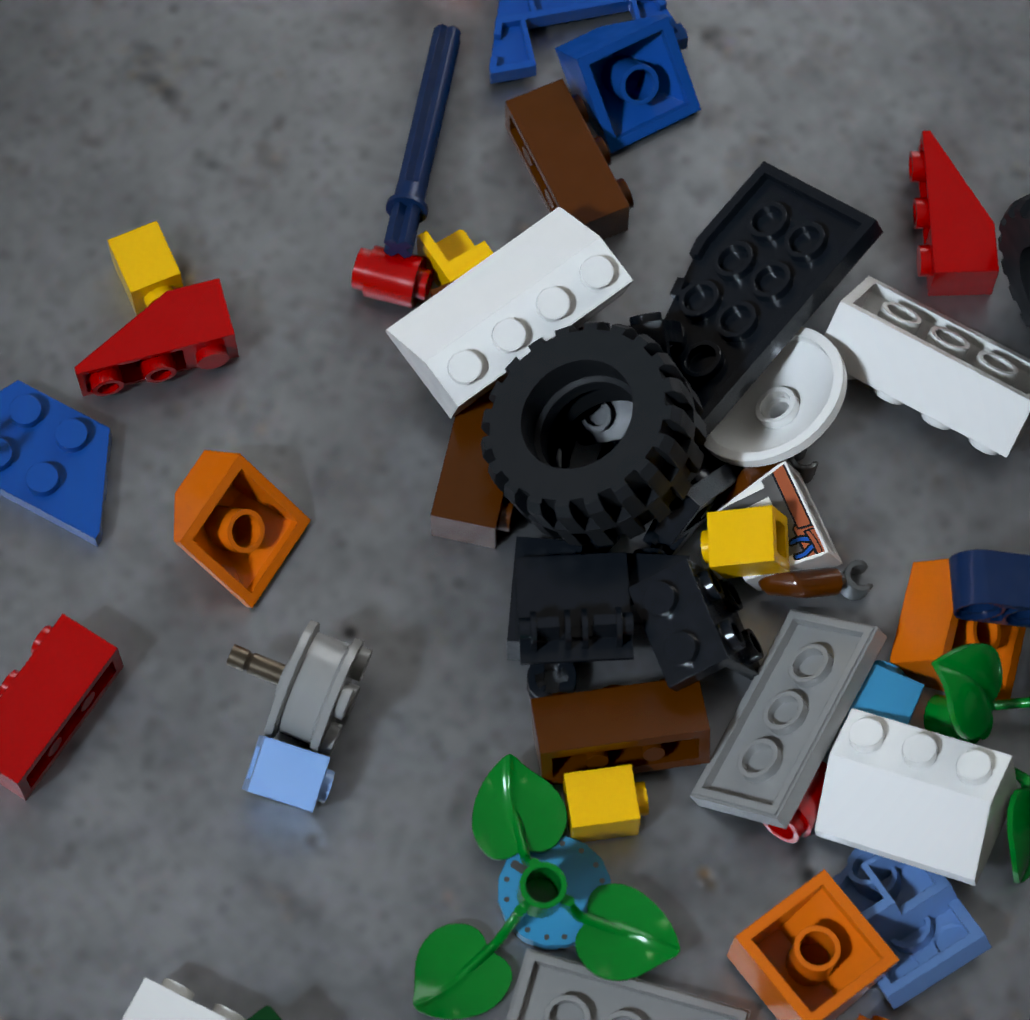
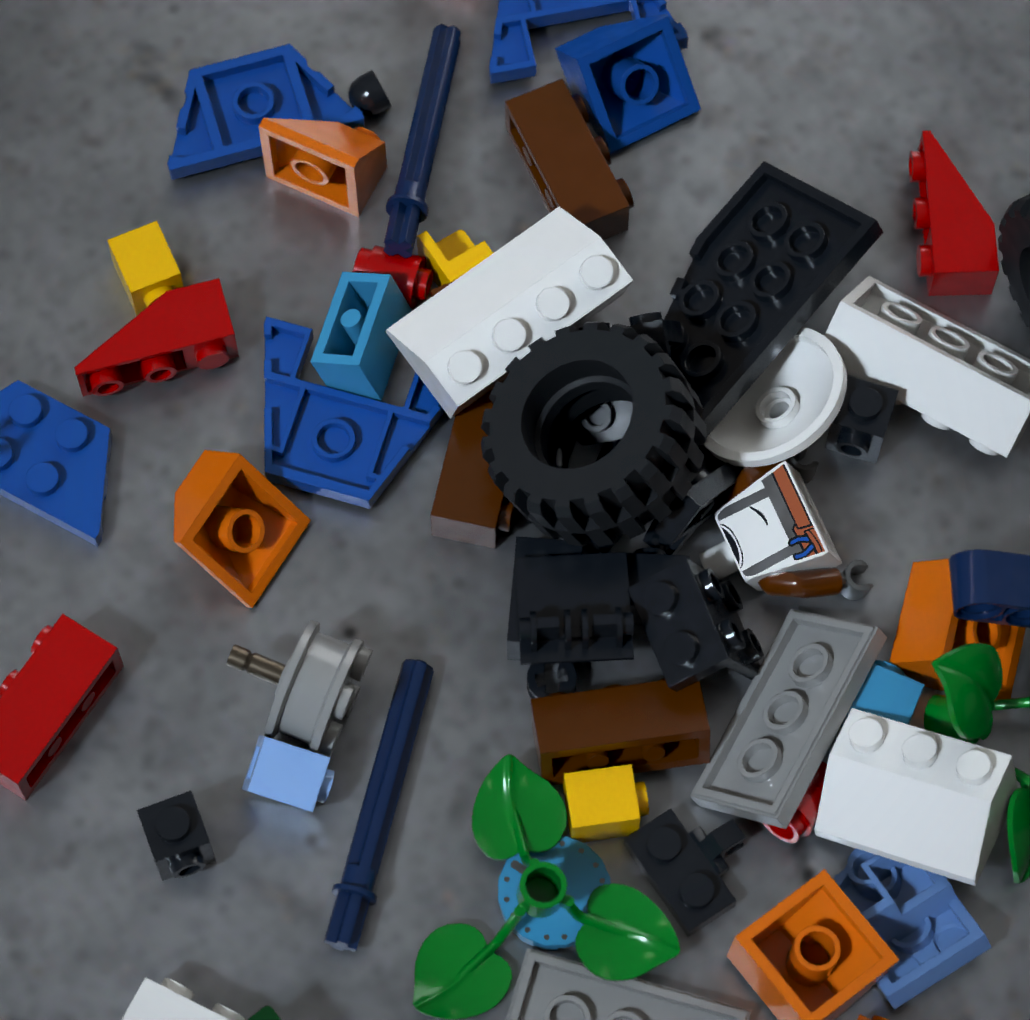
(177, 836): none -> black brick
(234, 96): none -> blue wing
(324, 160): none -> orange slope
(330, 437): none -> blue wing
(353, 344): none -> dark azure brick
(368, 95): none -> black hinge
(379, 805): none -> dark blue axle
(687, 867): none -> black hinge
(746, 542): yellow brick -> none
(862, 420): none -> black brick

